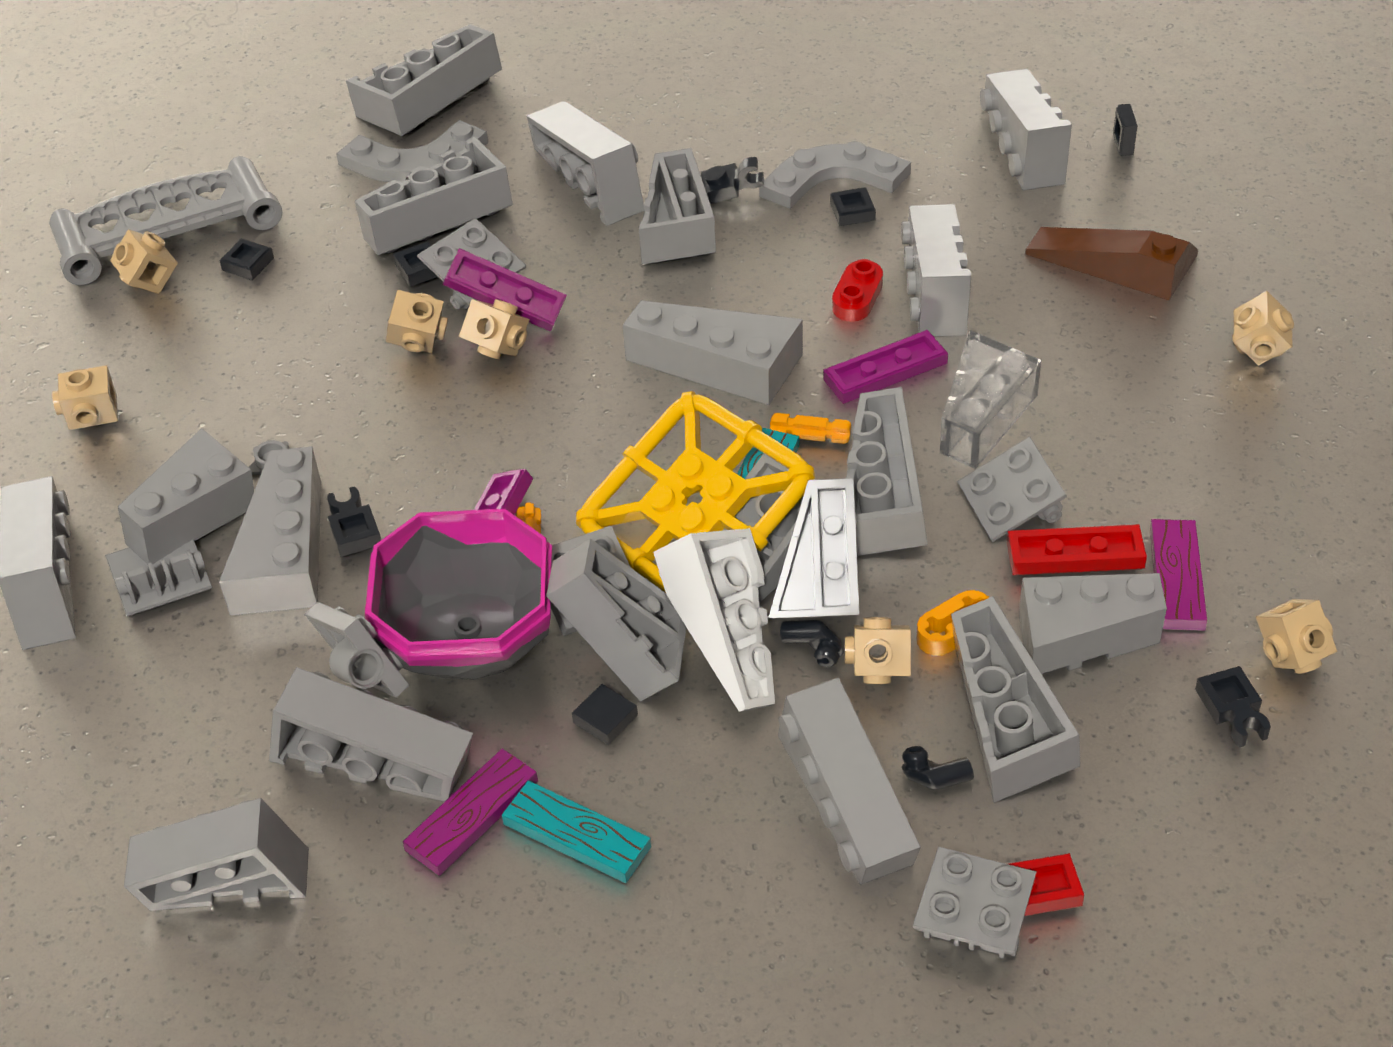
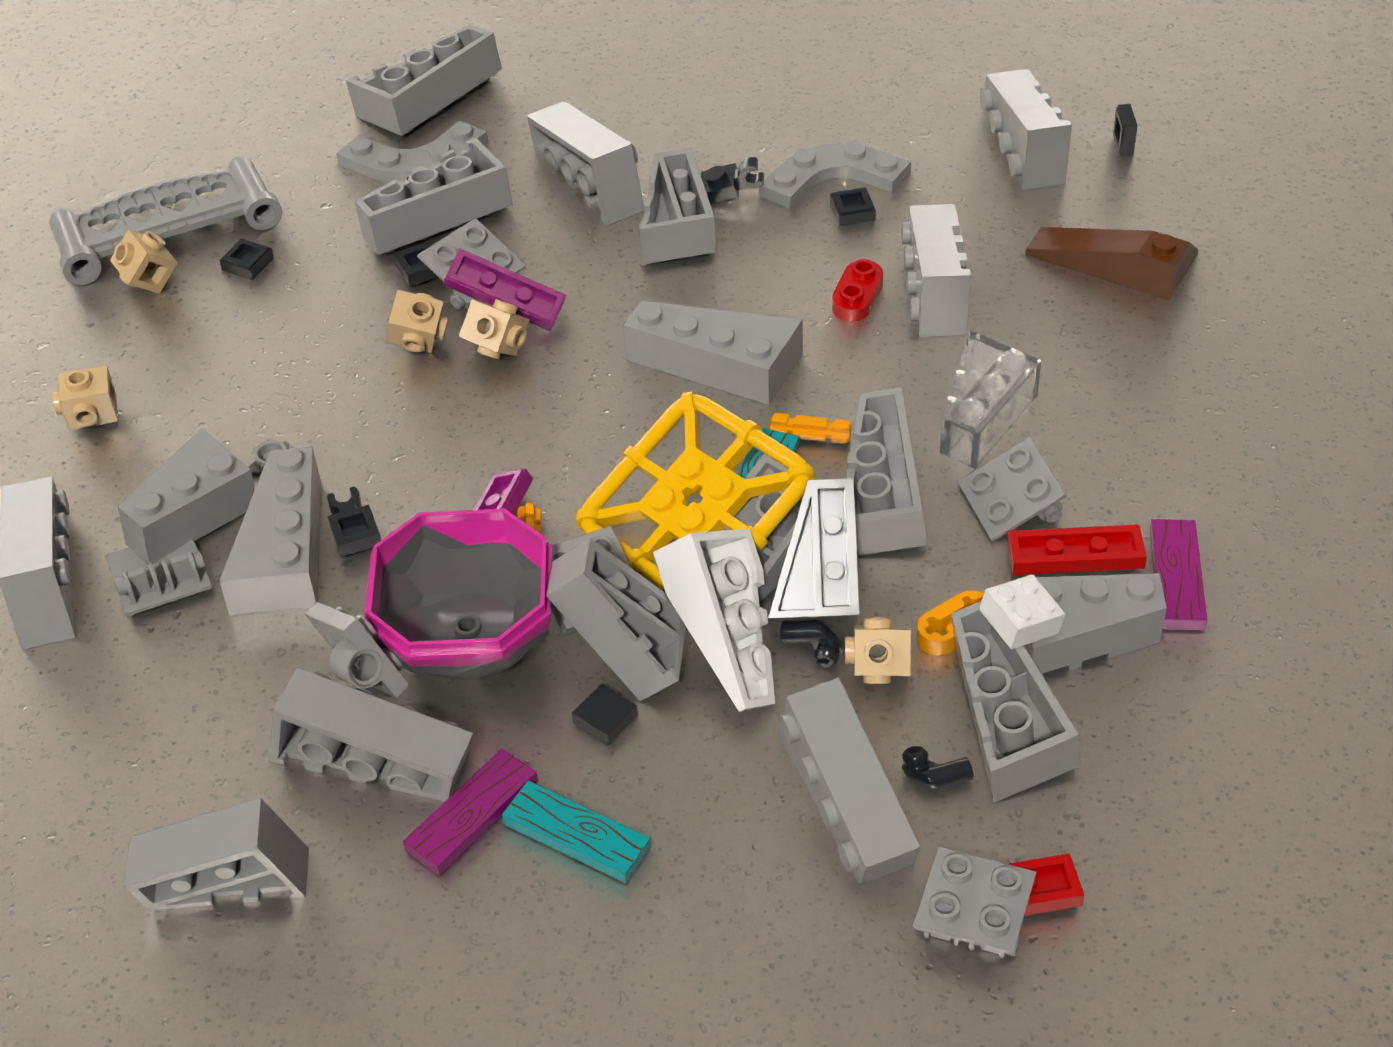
(885, 366): magenta tile -> none
(1022, 611): none -> white piece
(1233, 699): black plate -> none
(1262, 328): tan brick -> none
(1297, 635): tan brick -> none

